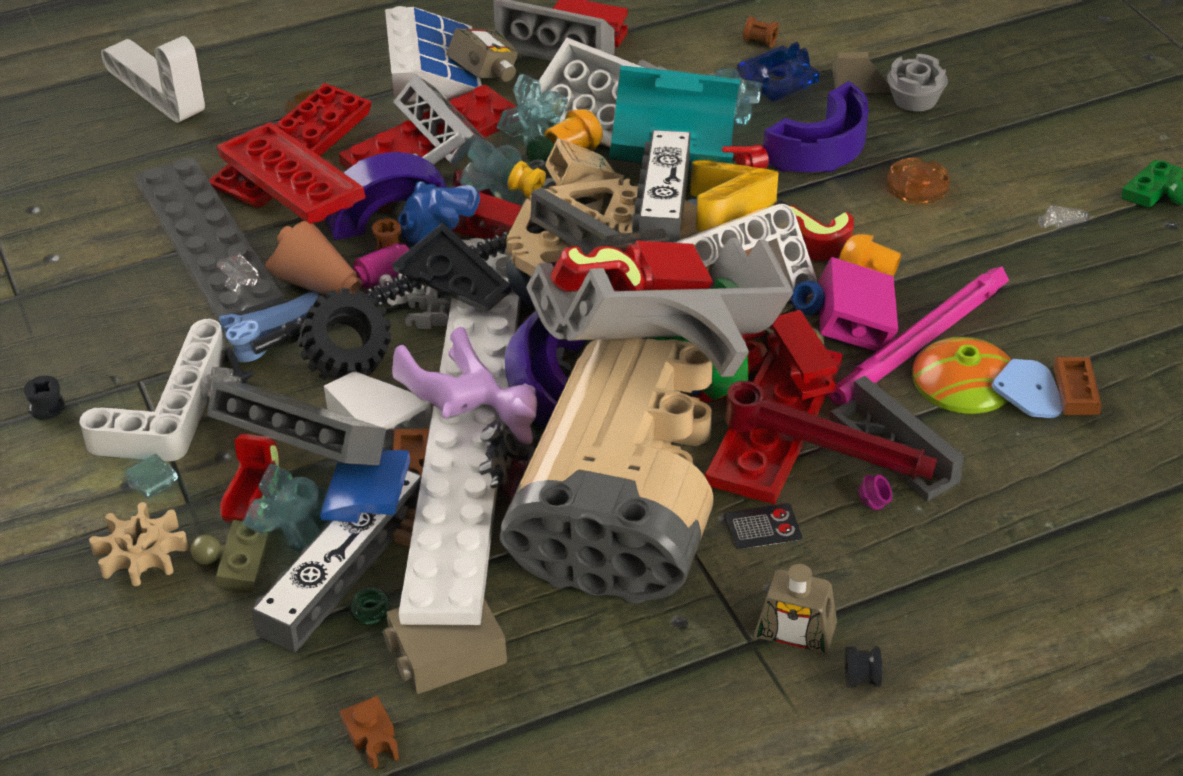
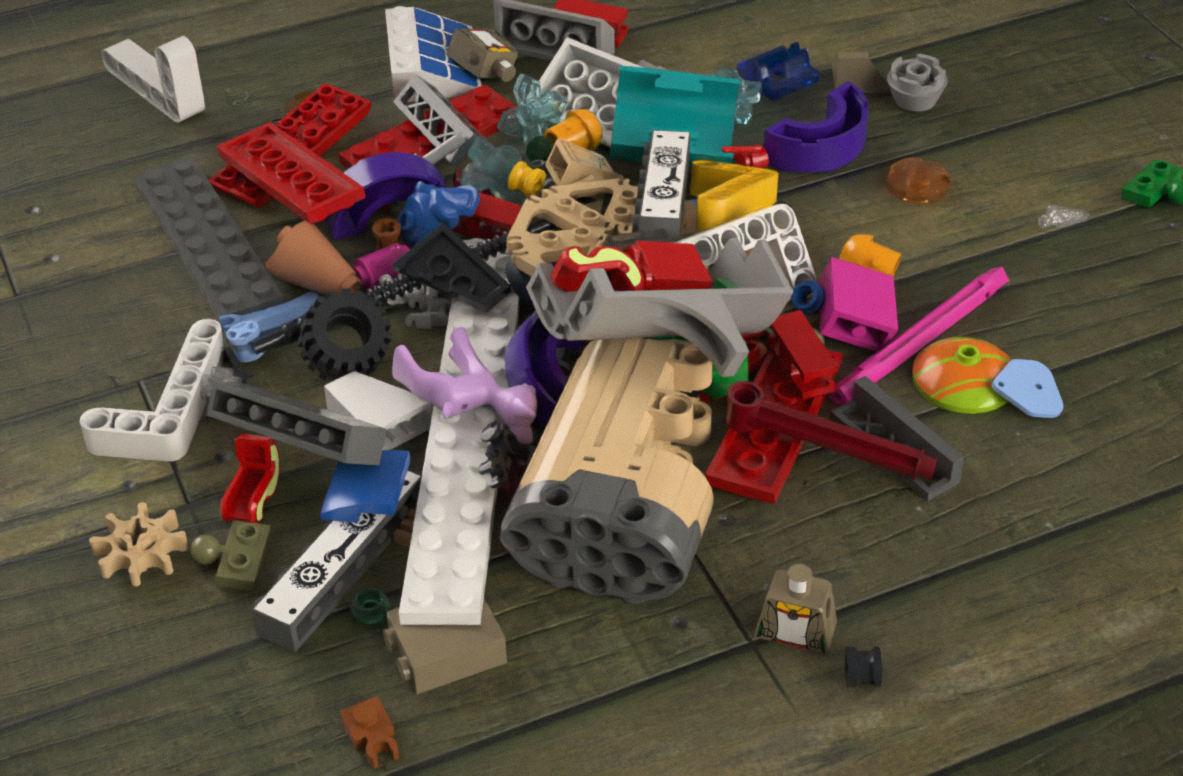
(44, 397): black wheel -> none
(151, 476): clear light blue tile -> none
(239, 272): clear piece -> none
(287, 505): clear light blue plant -> none
(416, 443): dark orange plate -> none
(568, 221): dark grey fence -> none
(760, 31): dark orange bush -> none
(763, 526): black sticker -> none
(822, 240): red animal -> none
(875, 492): magenta plate -> none
(1077, 386): dark orange plate -> none

